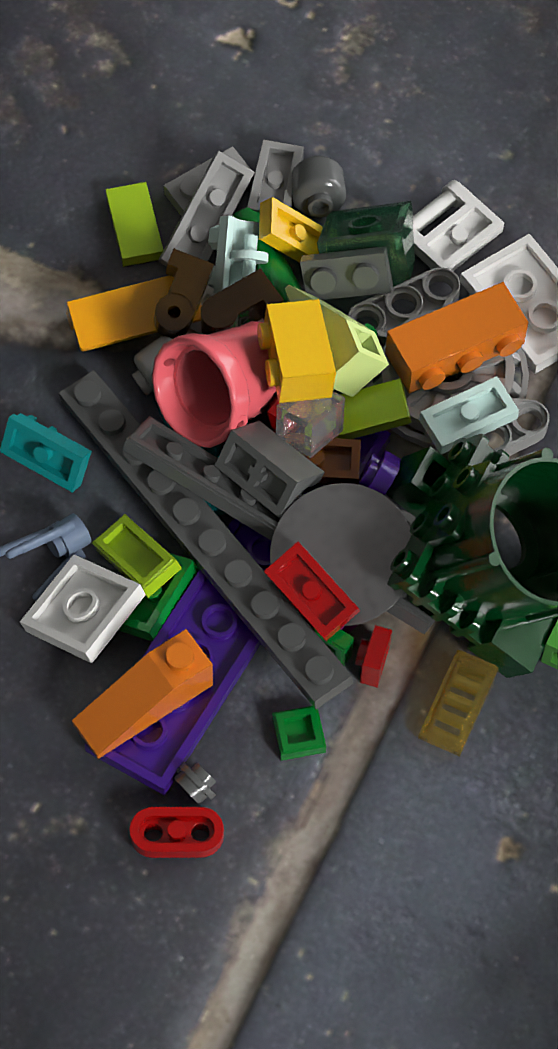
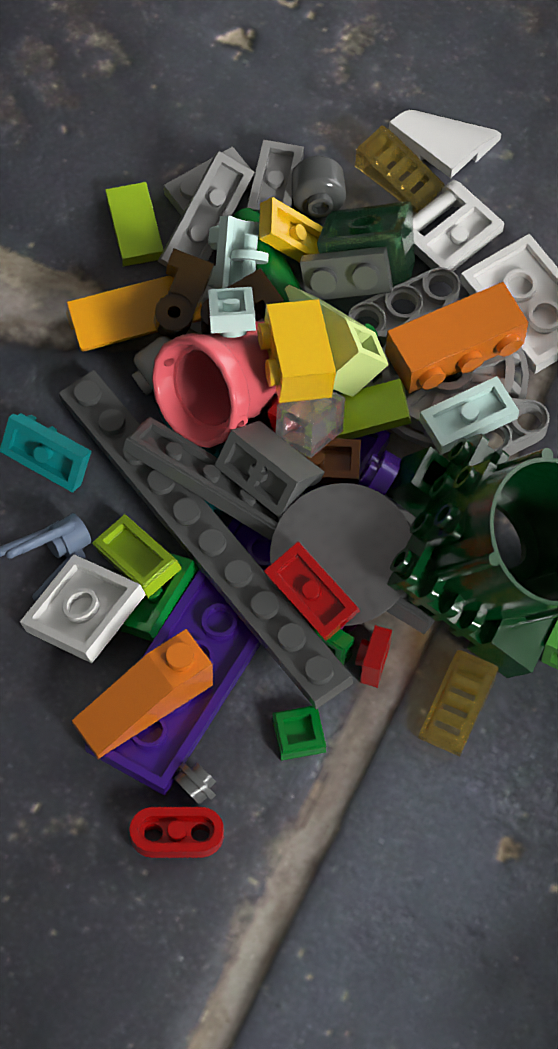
(232, 311): none -> light aqua plate
(394, 149): none -> clear yellow slope
(442, 140): none -> white slope

